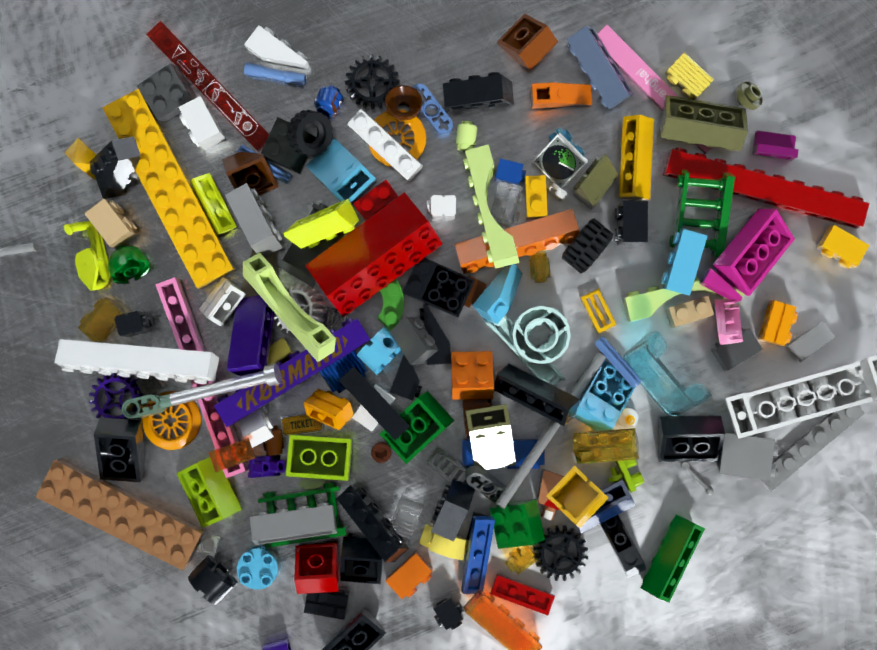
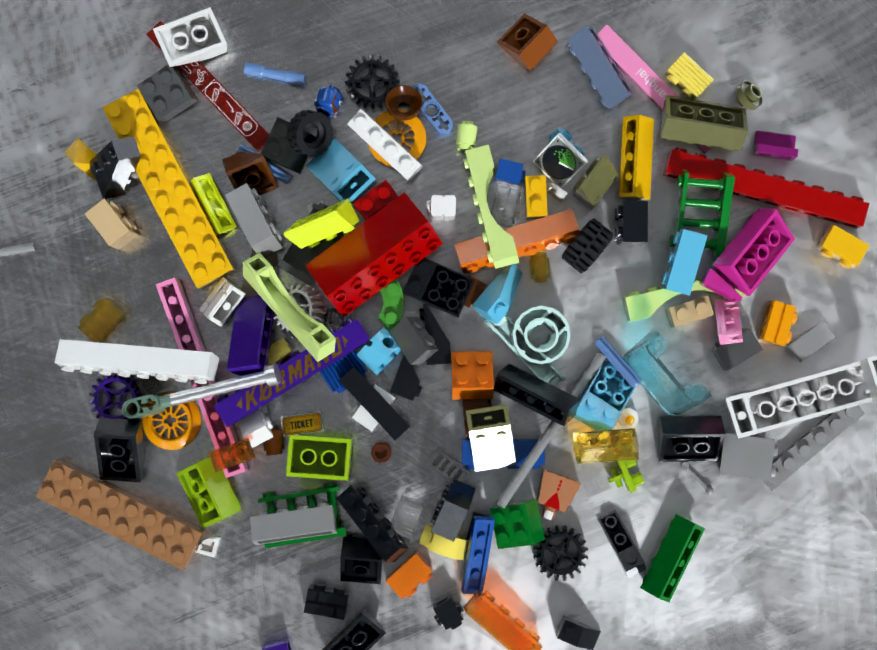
(92, 259): neon yellow piece -> none
(127, 263): green cylinder -> none
(133, 323): black brick -> none
(191, 38): none -> white slope
(202, 123): white brick -> none
(212, 579): black brick -> none
(258, 567): medium azure brick -> none
(266, 466): dark purple hips -> none
(271, 50): white slope -> none
(316, 568): red brick -> none
(328, 408): light orange brick -> none
(426, 422): green slope -> none
(478, 92): black wedge -> none
(484, 478): dark grey beam -> none
(520, 559): clear yellow brick -> none
(522, 594): red plate -> none
(560, 95): orange slope -> none
(577, 496): yellow piece -> none
(577, 633): none -> black slope
(591, 315): yellow tile -> none
(618, 502): dark blue brick -> none

